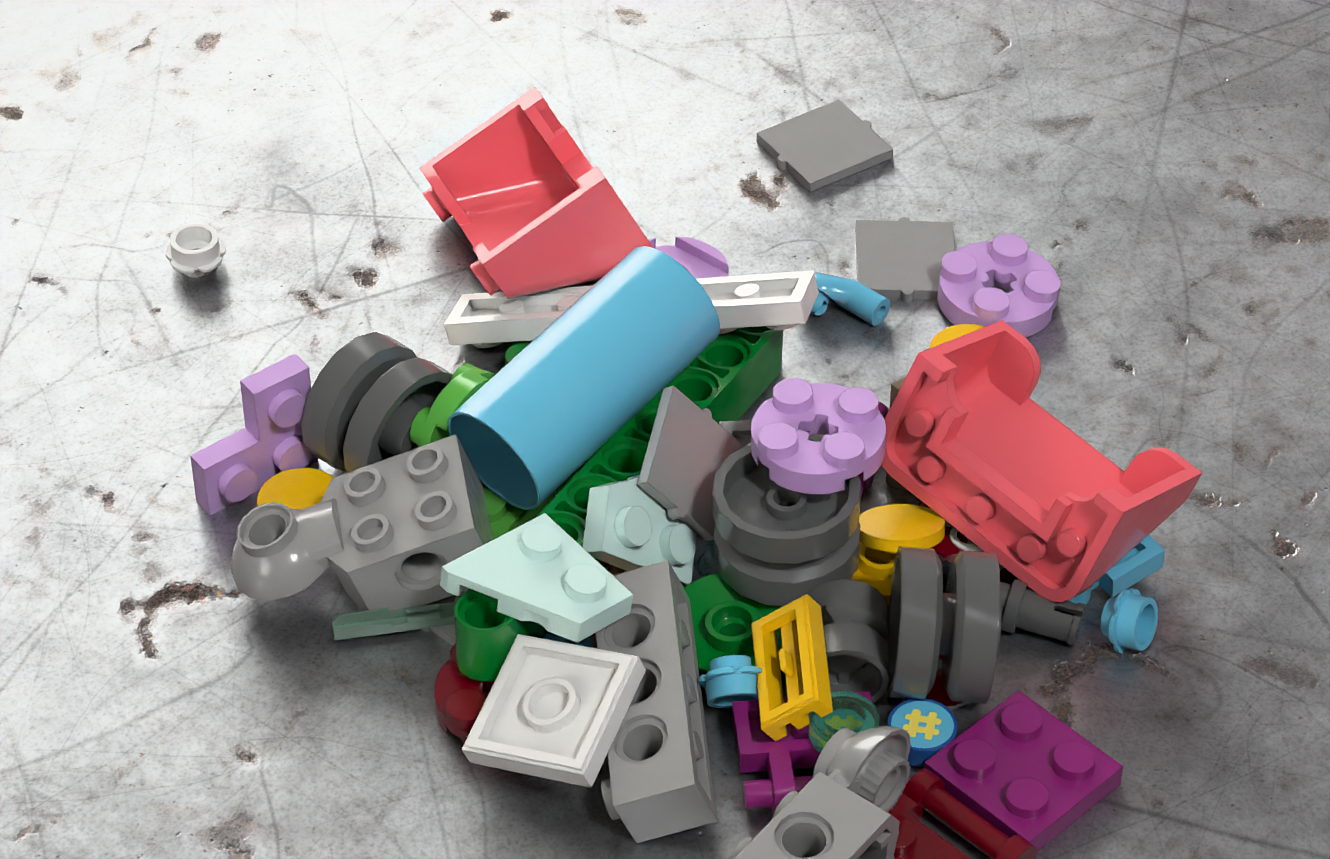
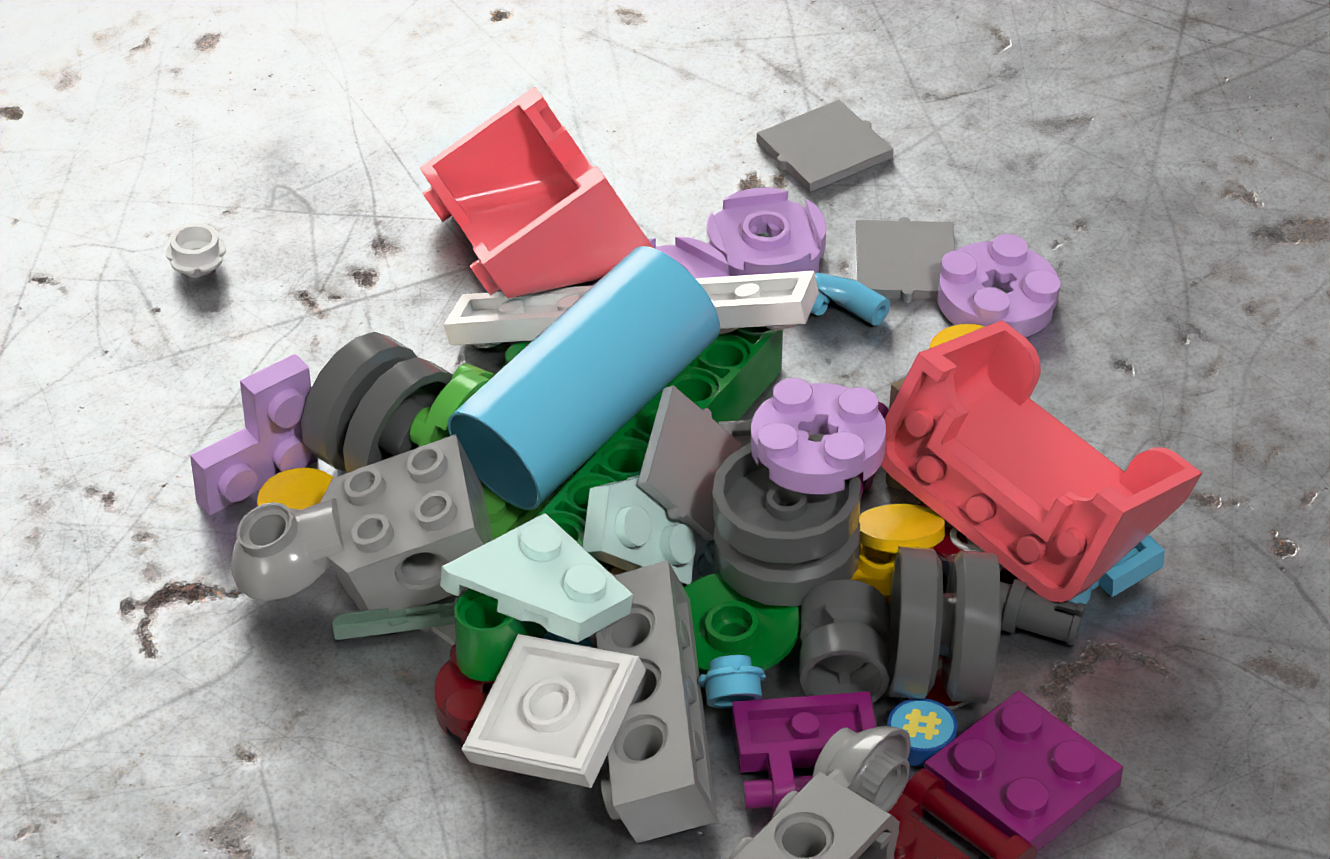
(794, 231): none -> lavender plate
(801, 660): yellow tile -> none
(849, 711): clear green tile -> none
(1129, 620): medium azure plate -> none

